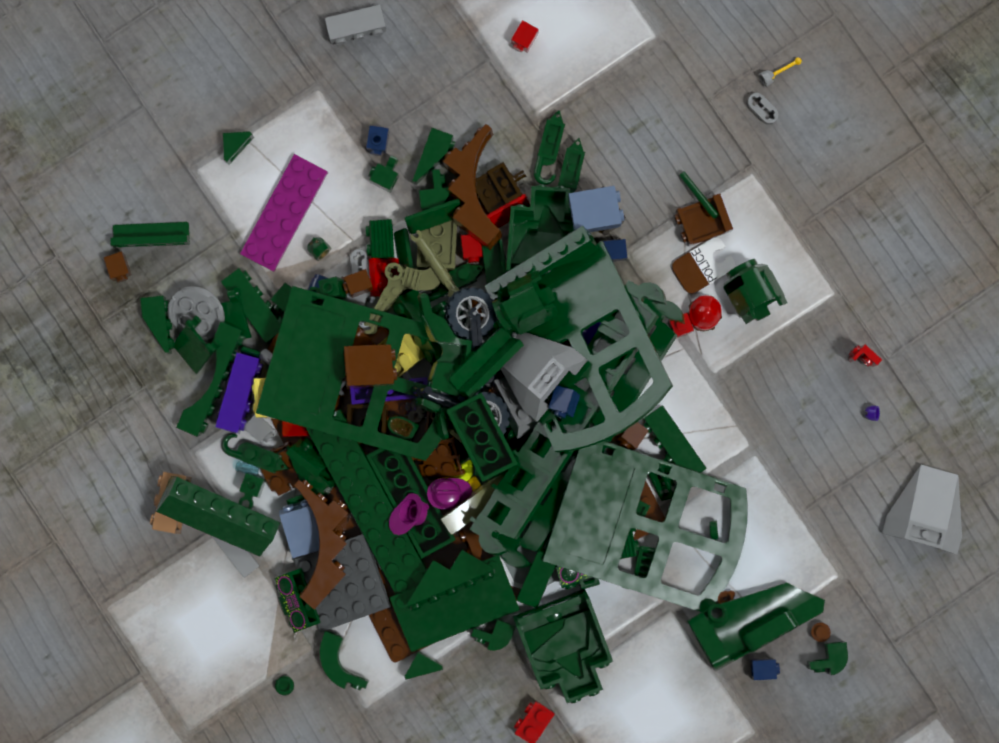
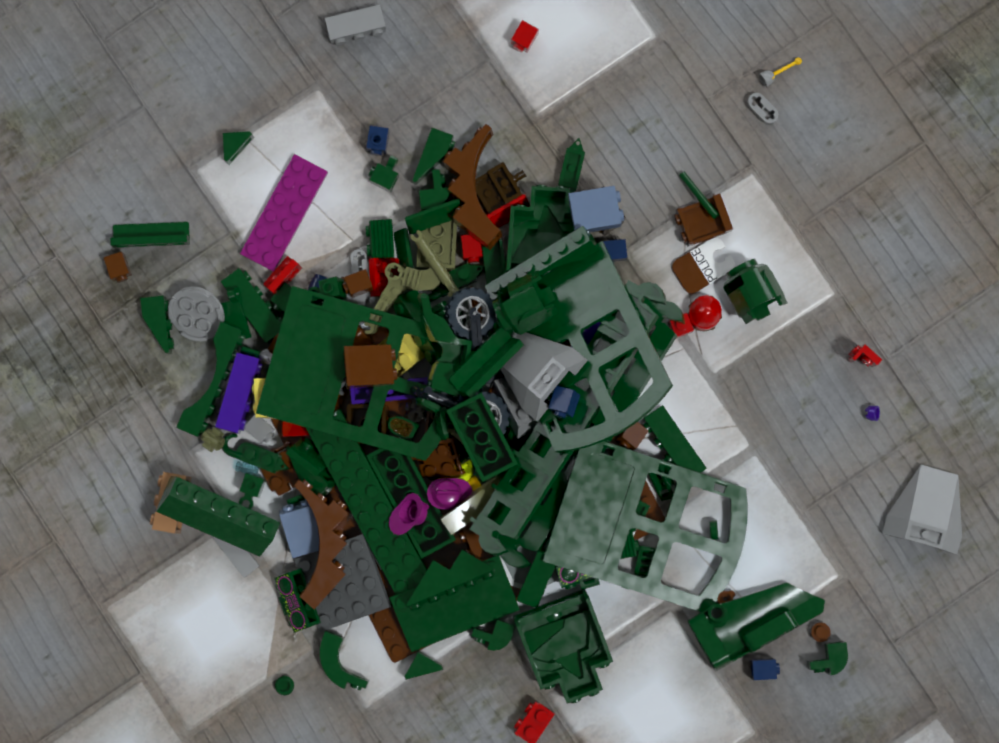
(193, 347): dark green flag -> none
(213, 439): none -> olive gear
(283, 273): none -> red bracket
(318, 248): dark green rock -> none
(549, 147): dark green plate -> none

